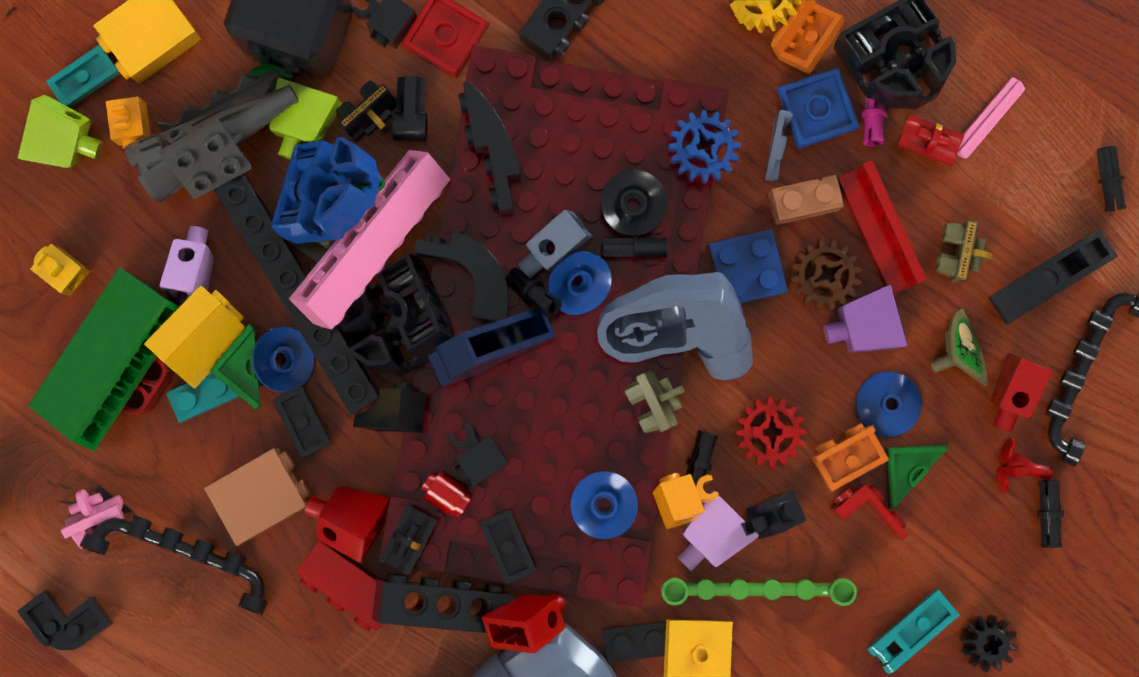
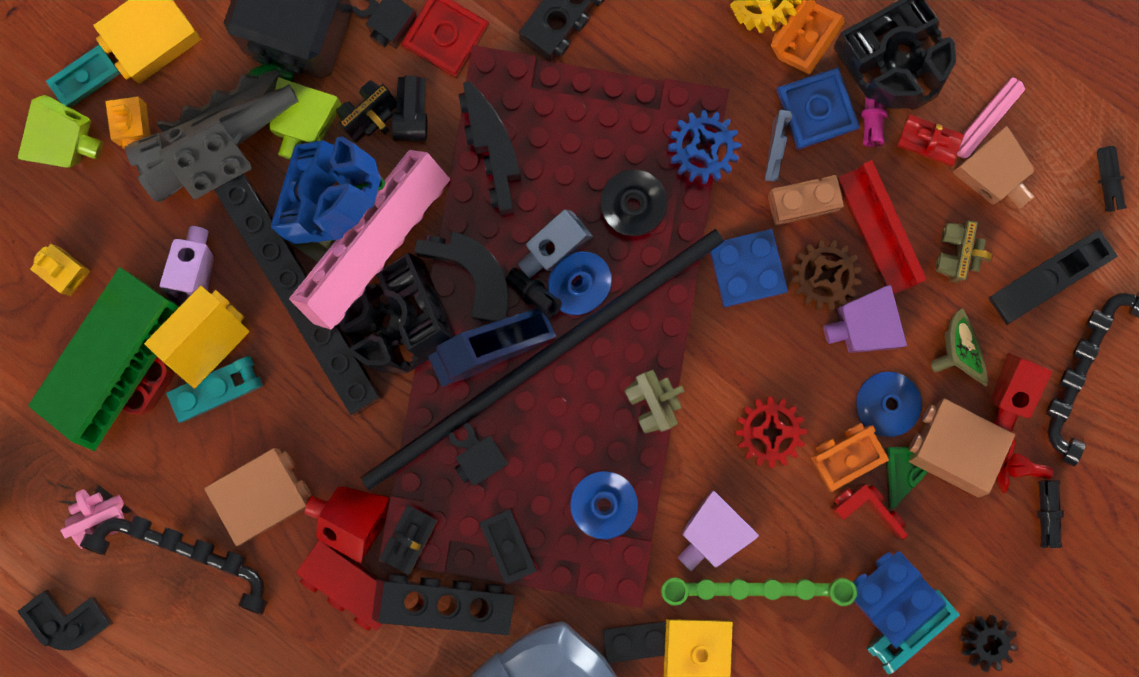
(237, 370): green tile -> none
(296, 359): blue dish -> none
(302, 422): black plate -> none
(394, 411): black arch -> none
(446, 493): red brick -> none
(525, 623): red torso -> none
(541, 359): none -> black piece
(634, 247): black axle -> none
(678, 316): sand blue piece -> none
(681, 499): light orange brick -> none
(701, 455): black pin -> none
(774, 515): black brick -> none
(897, 598): none -> blue plate
(960, 447): none -> nougat brick
(998, 170): none -> nougat torso

